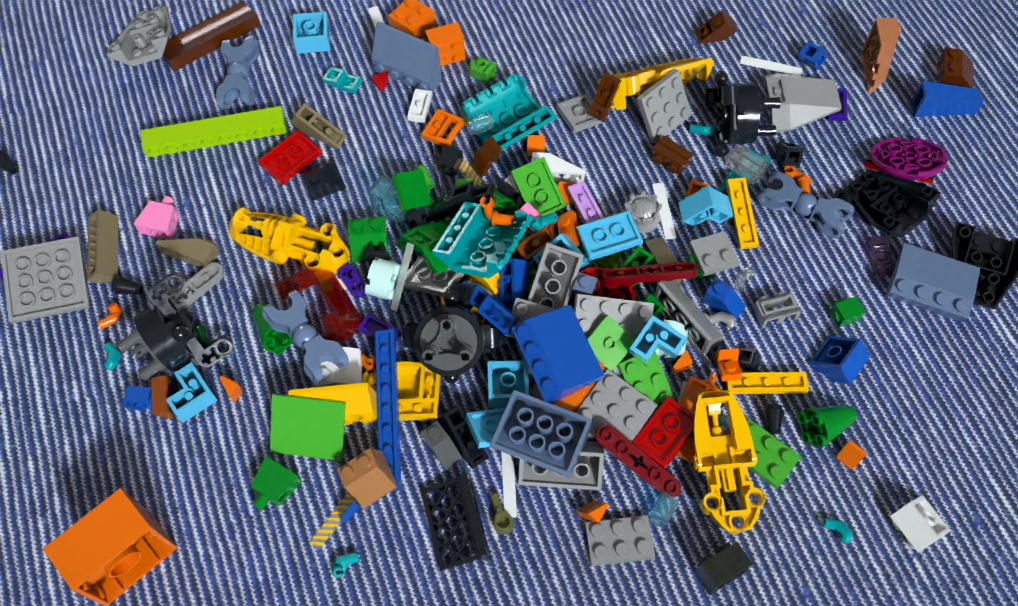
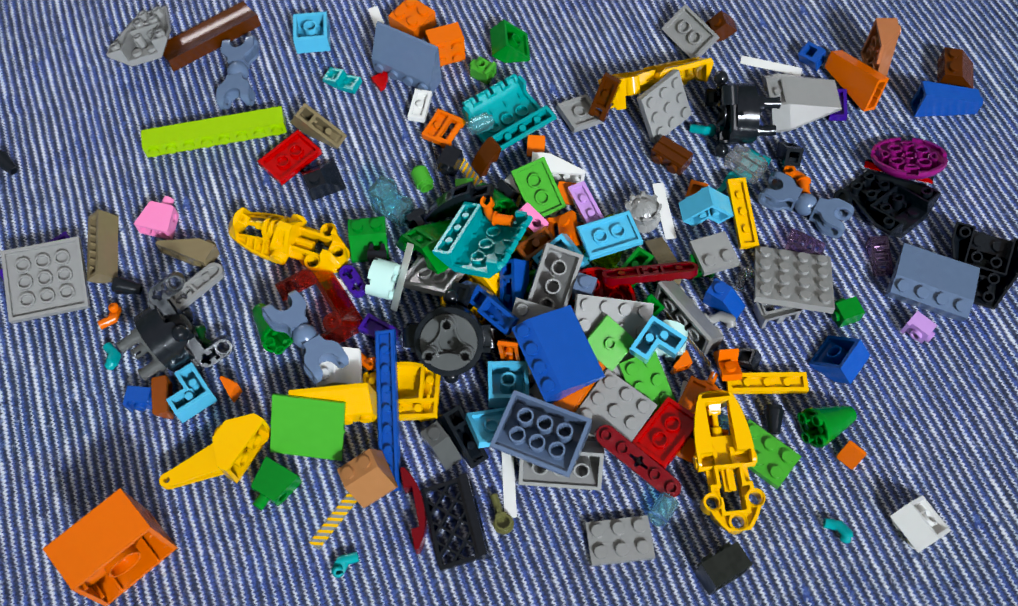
(230, 454): none -> yellow slope
(349, 512): blue tile -> none
(411, 190): green tile -> none
(418, 533): none -> dark red slope
(509, 43): none -> green slope
(510, 350): none -> orange slope
(540, 222): teal arm -> none
(593, 511): orange slope -> none
(690, 32): none -> light grey plate
(793, 279): none -> light grey plate
(806, 239): none -> clear purple slope
(861, 81): none -> orange slope
(920, 328): none -> lavender brick

